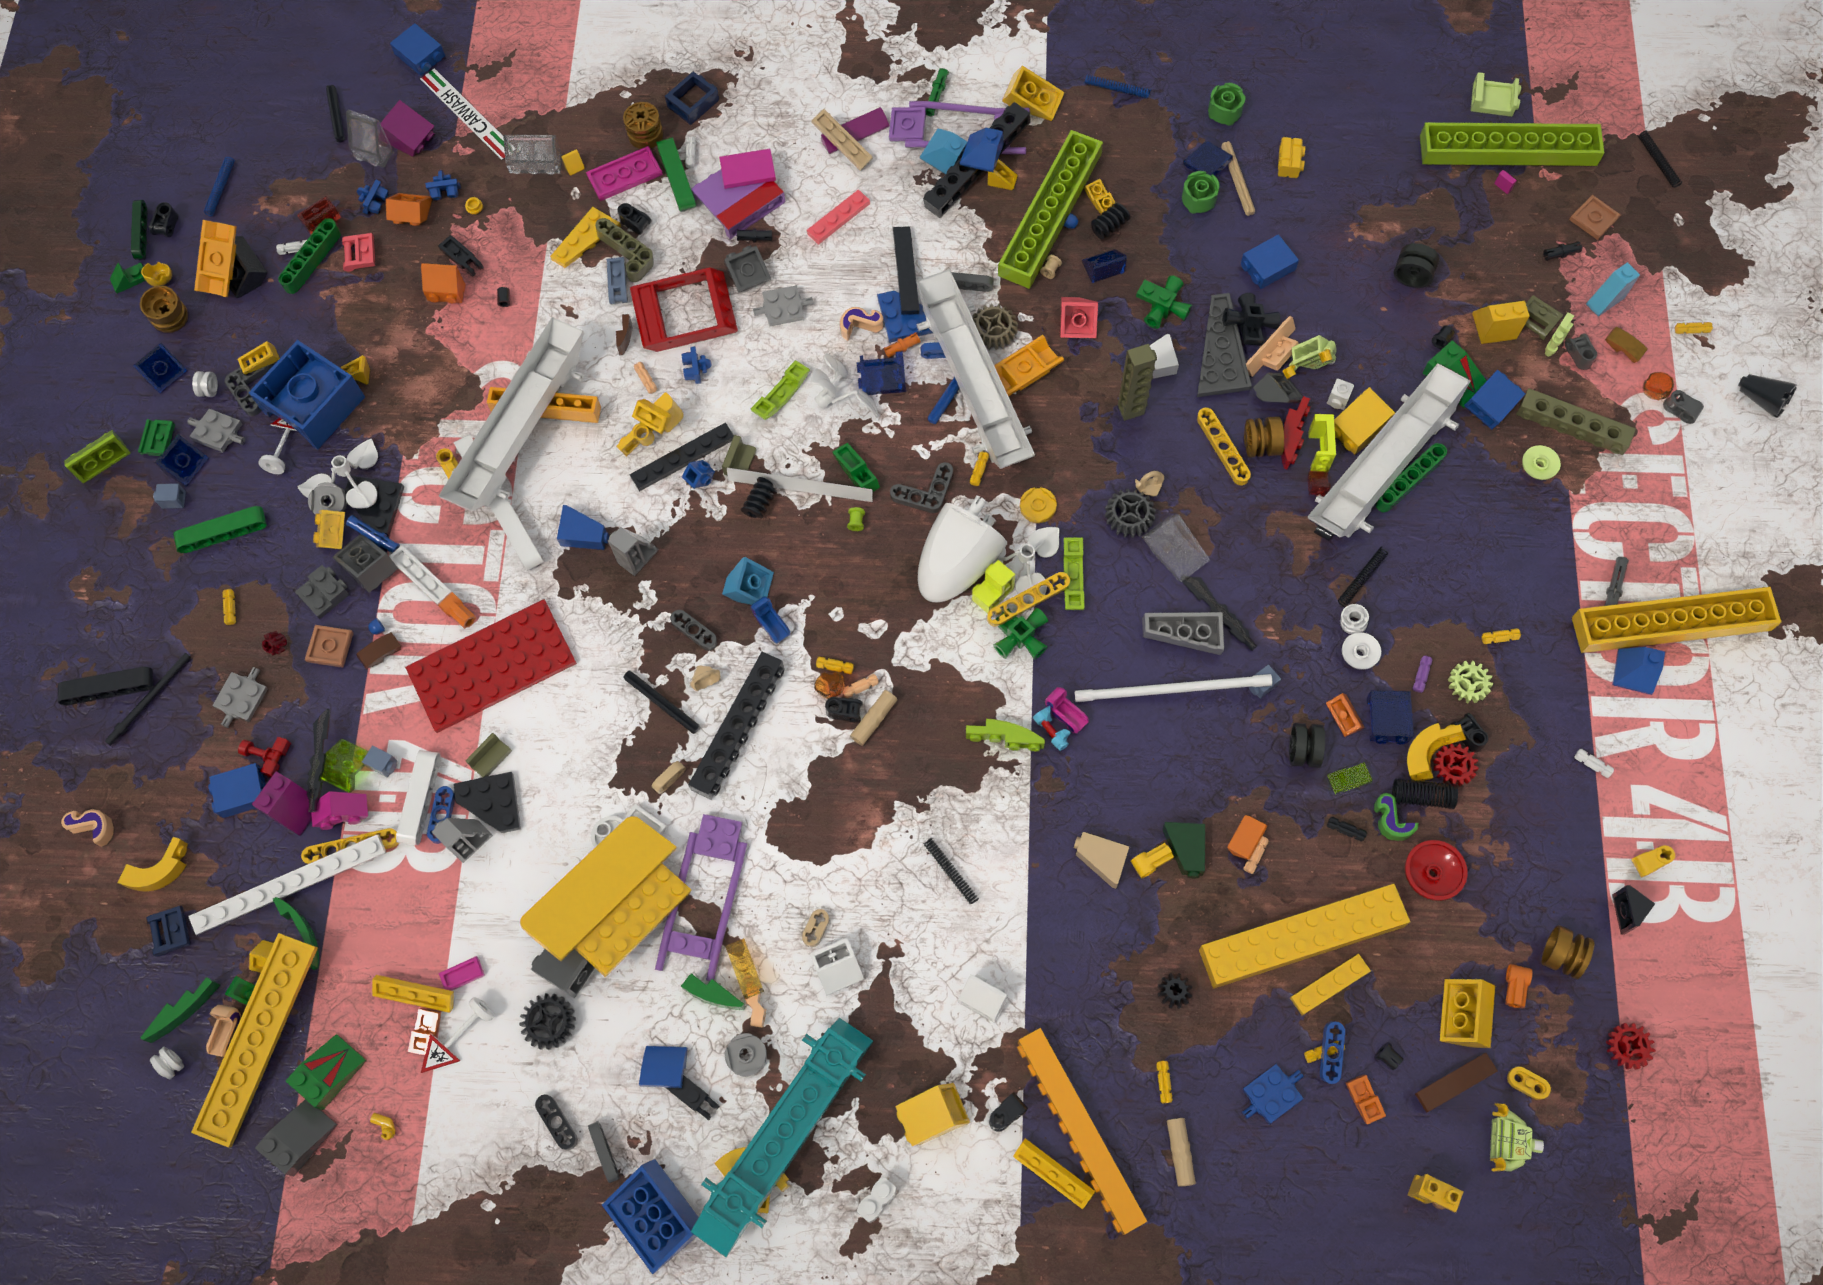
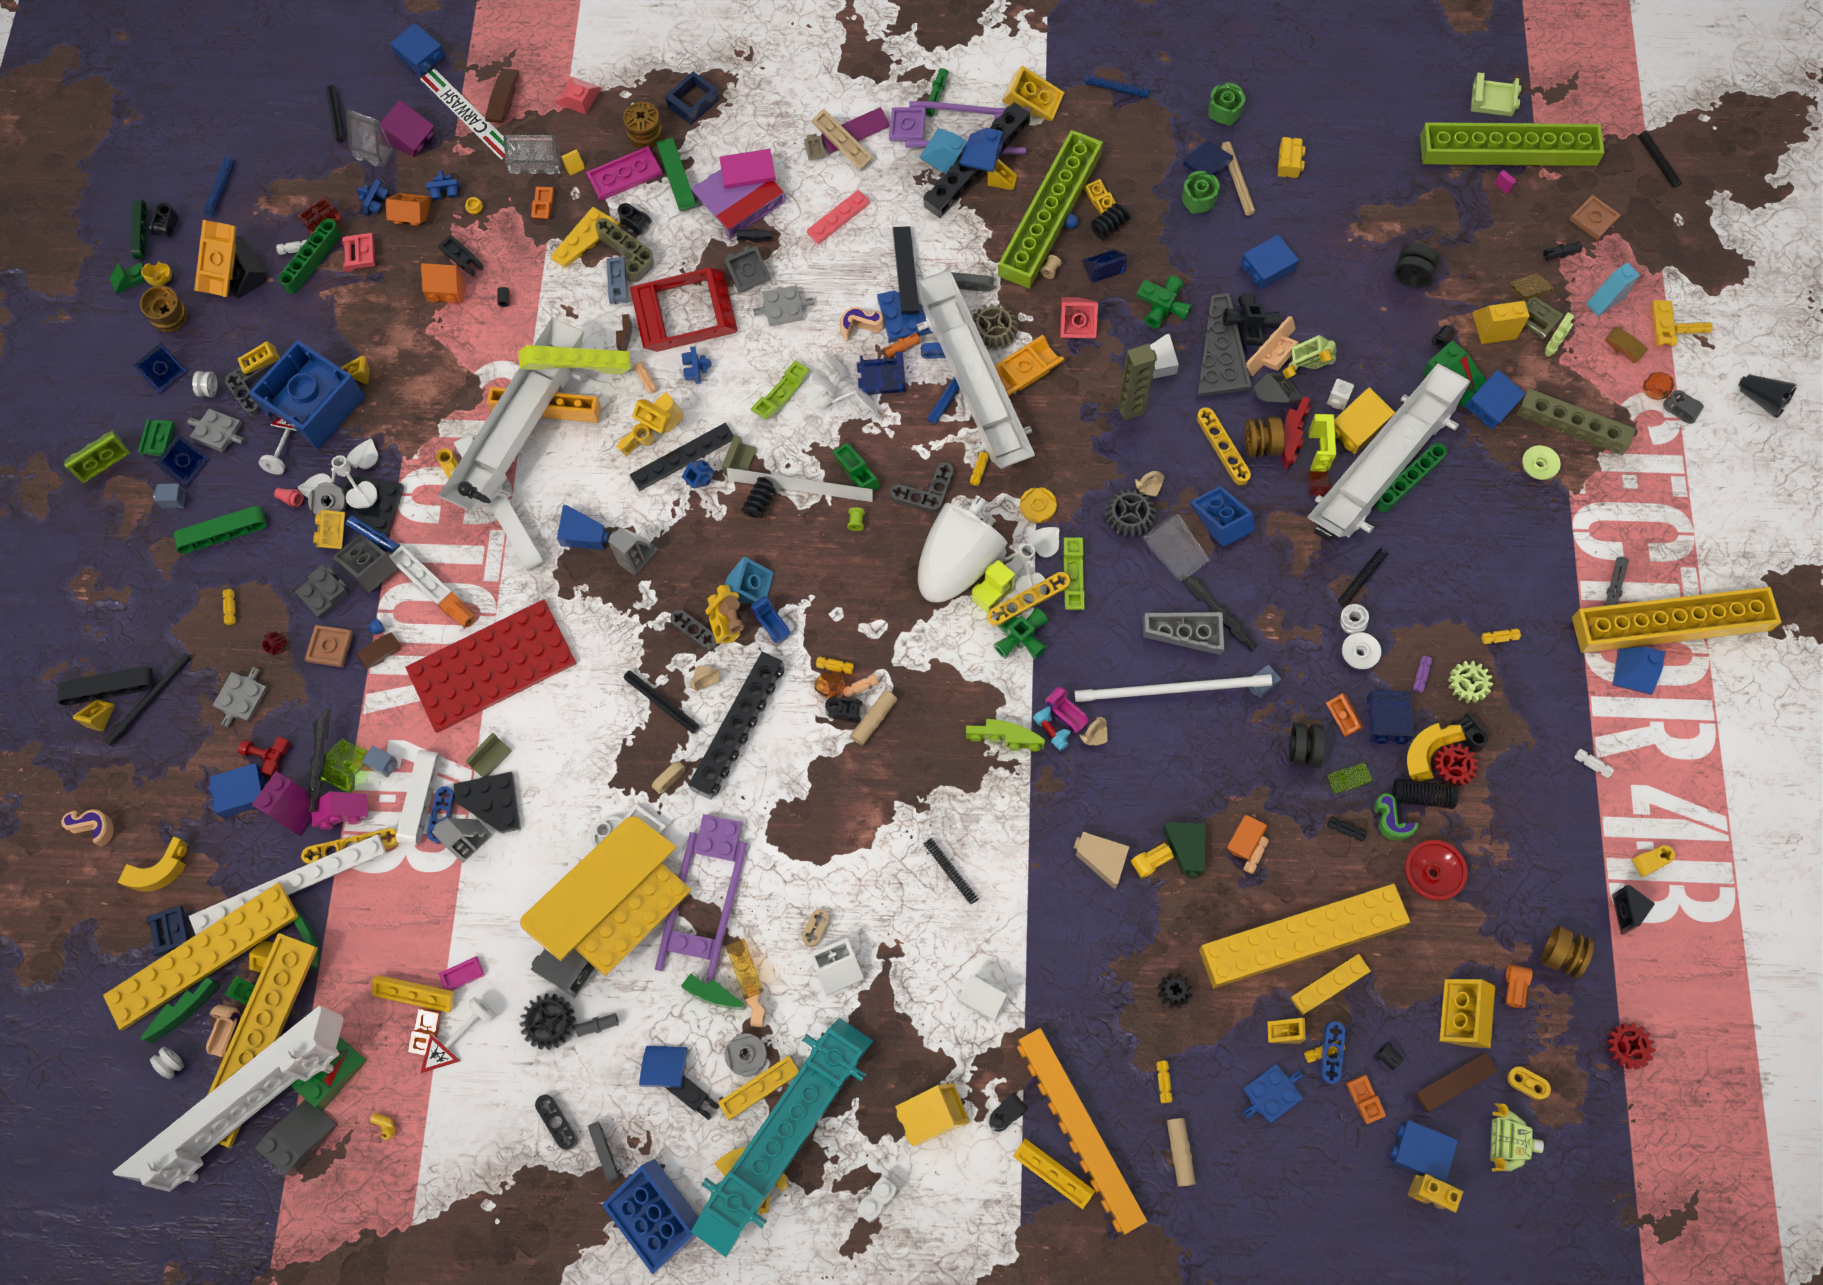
(95, 715): none -> yellow slope
(200, 956): none -> yellow plate
(289, 496): none -> coral cone
(295, 1055): none -> white piece
(466, 489): none -> black bar
(501, 95): none -> reddish brown slope
(543, 203): none -> orange slope
(548, 357): none -> neon yellow arch
(578, 95): none -> coral slope
(597, 1025): none -> dark grey pin
(690, 152): white axle -> none
(723, 615): none -> yellow hips
(758, 1088): none -> yellow plate
(814, 147): none -> dark tan bracket
(1096, 733): none -> tan piece
(1223, 515): none -> blue slope
(1287, 1031): none -> yellow slope
(1423, 1150): none -> blue brick
(1531, 286): none -> clear yellow piece
(1581, 351): dark grey piece -> none
(1663, 323): none -> yellow plate

